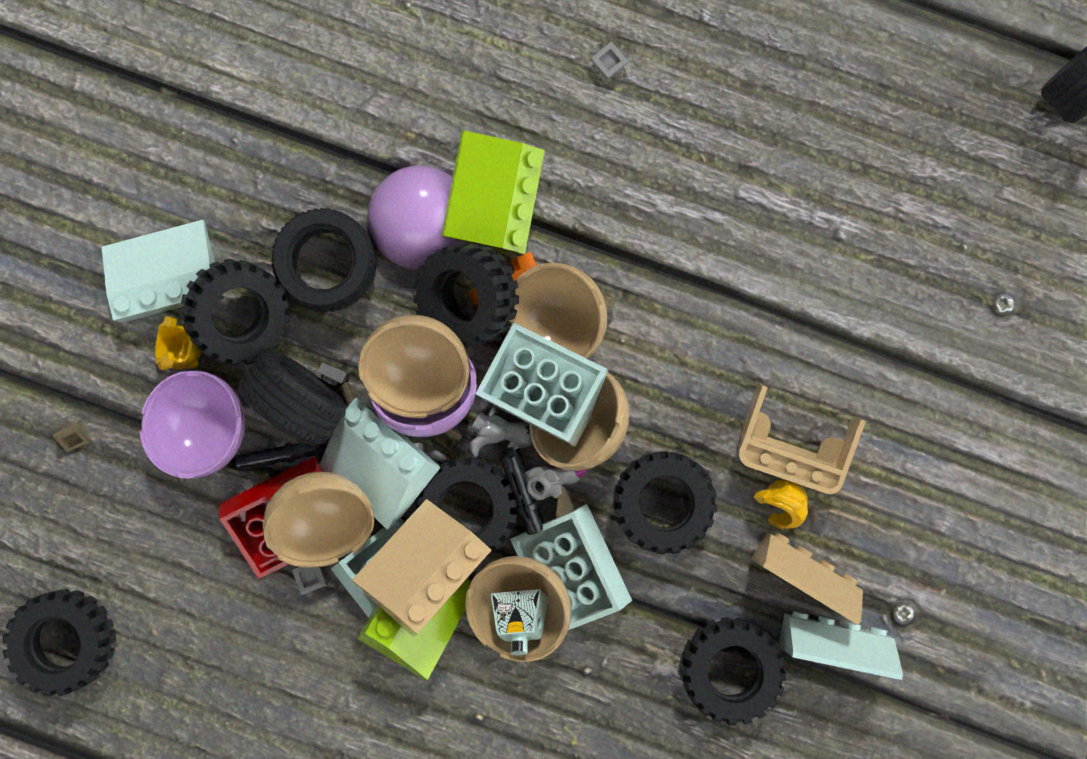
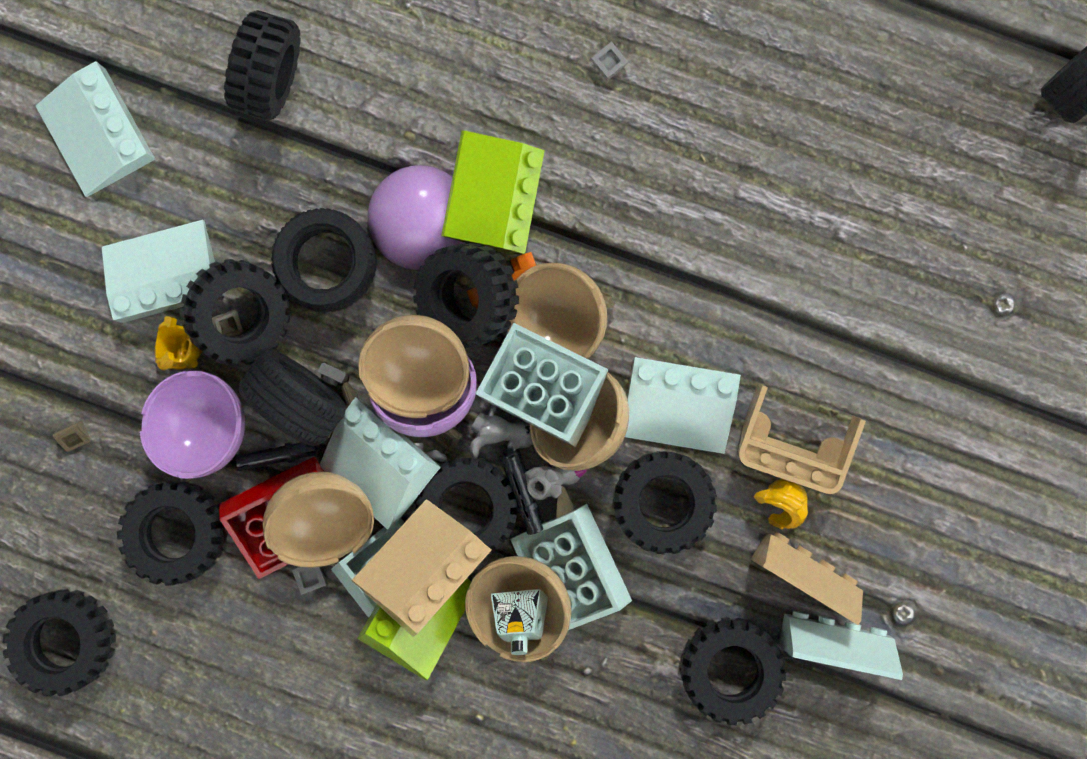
(94, 129): none -> light aqua slope
(139, 543): none -> black tyre
(228, 323): none -> dark tan slope
(262, 65): none -> black tyre
(681, 404): none -> light aqua slope

